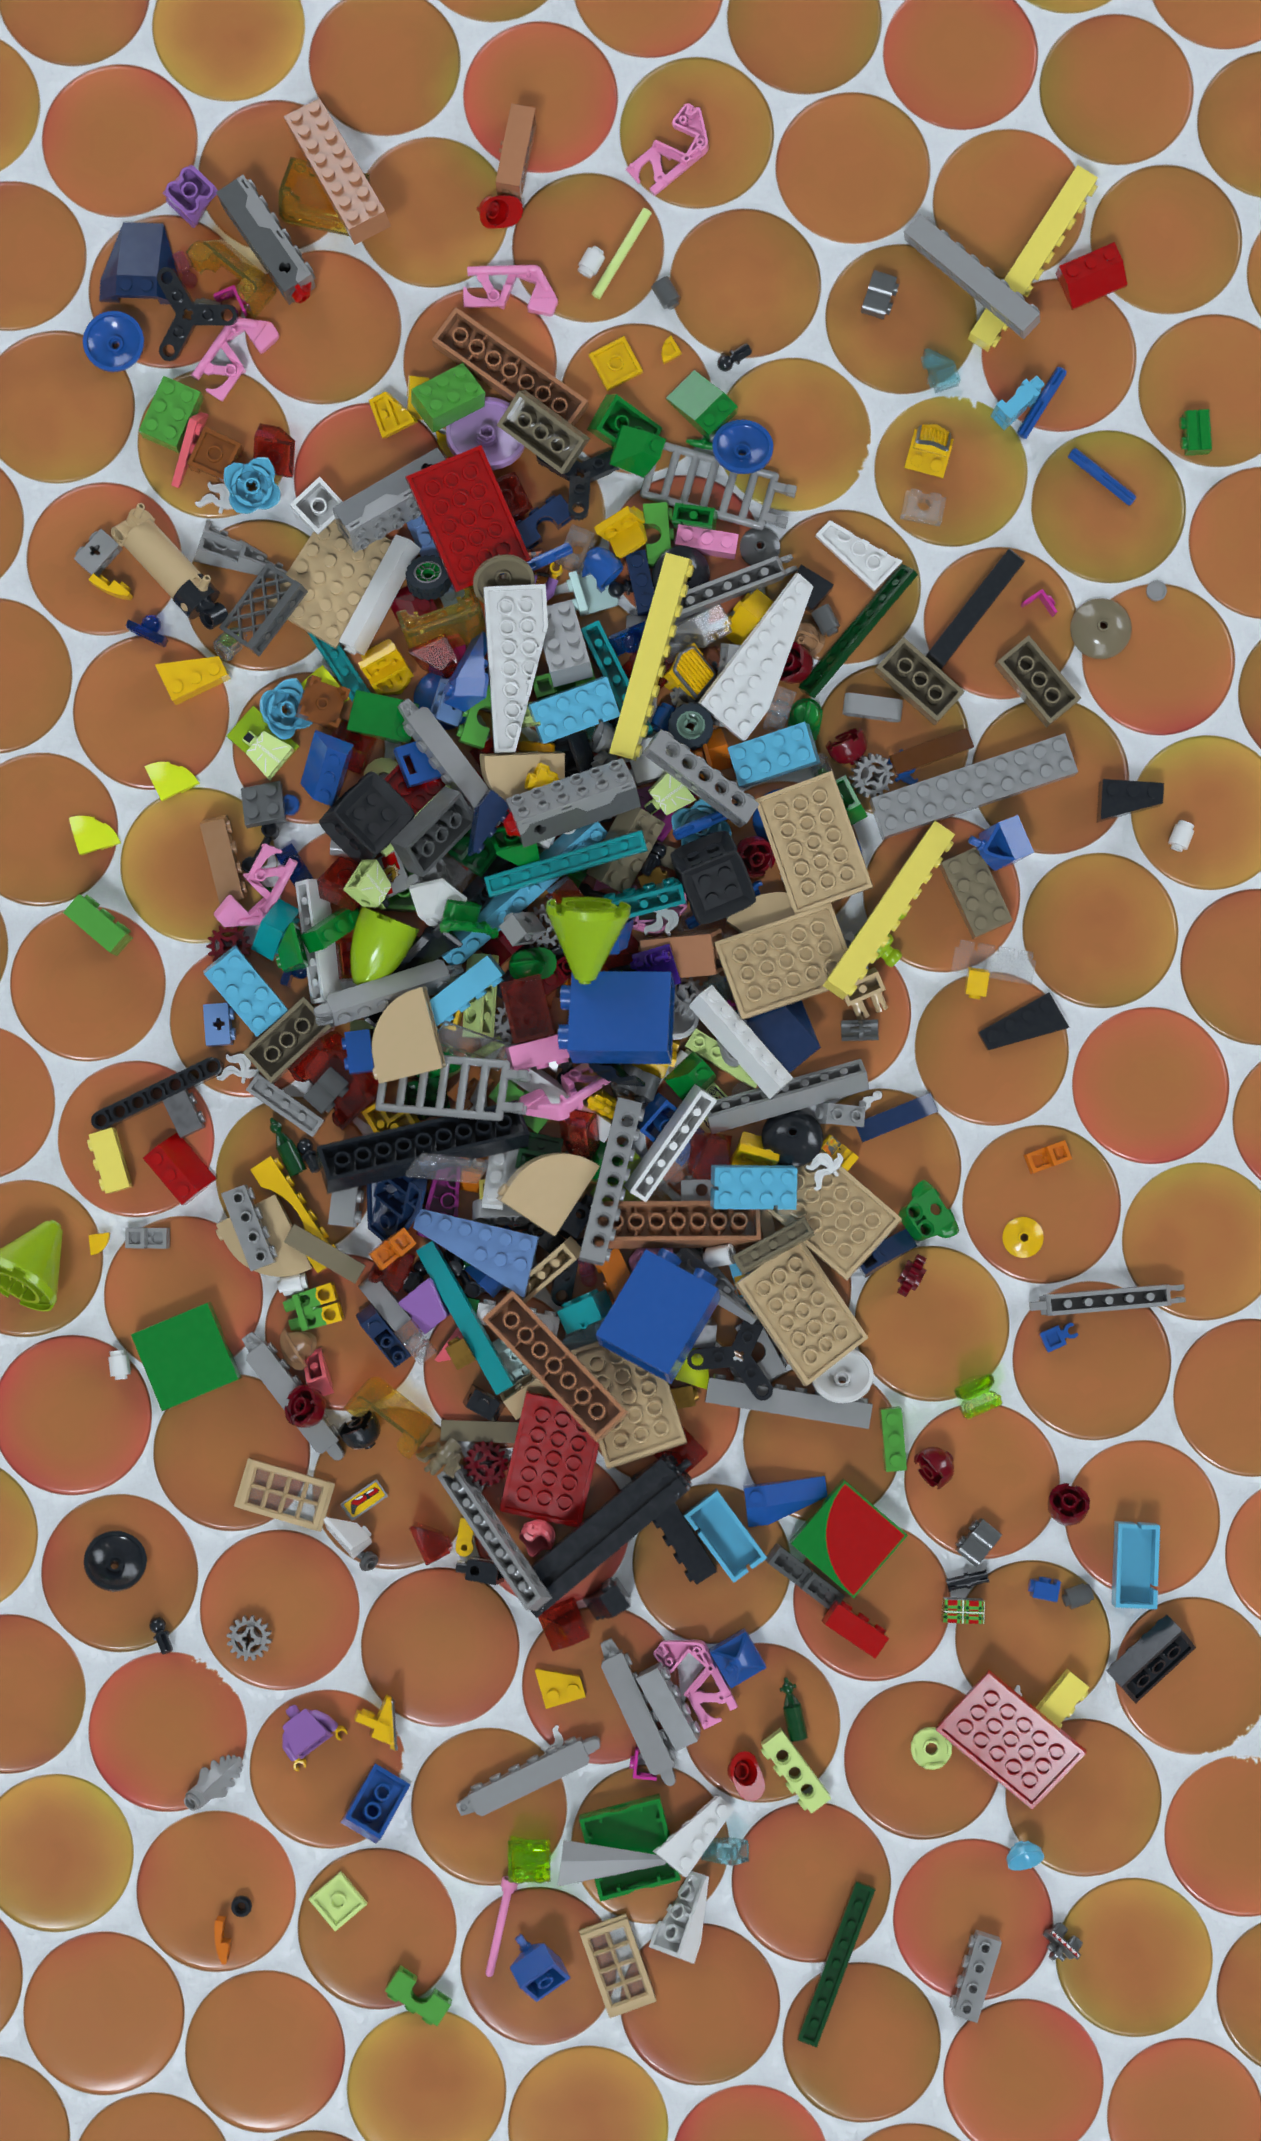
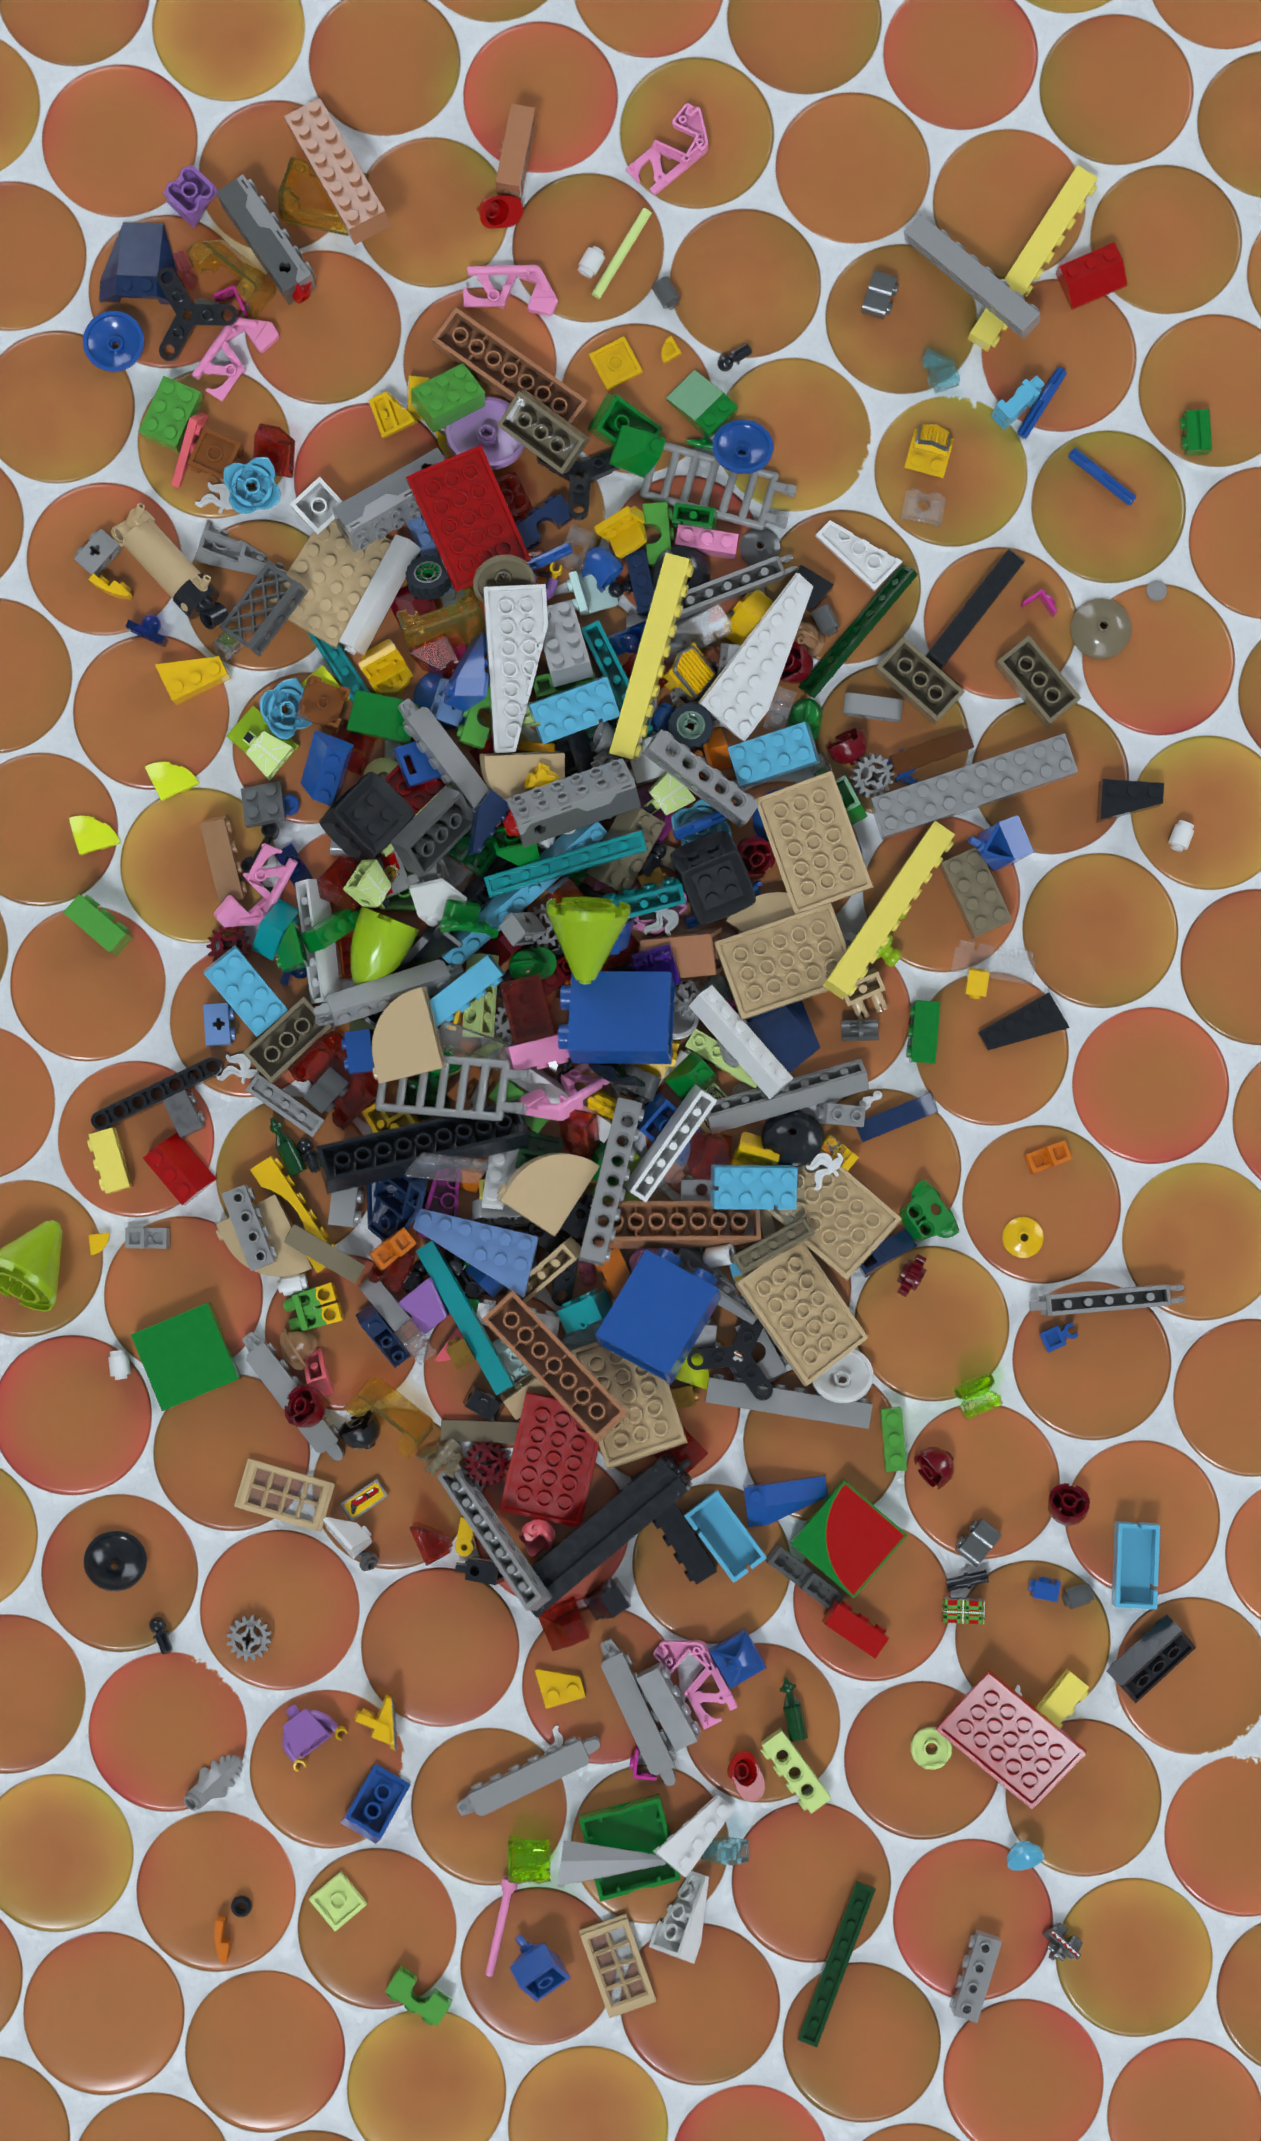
(923, 1032): none -> green brick

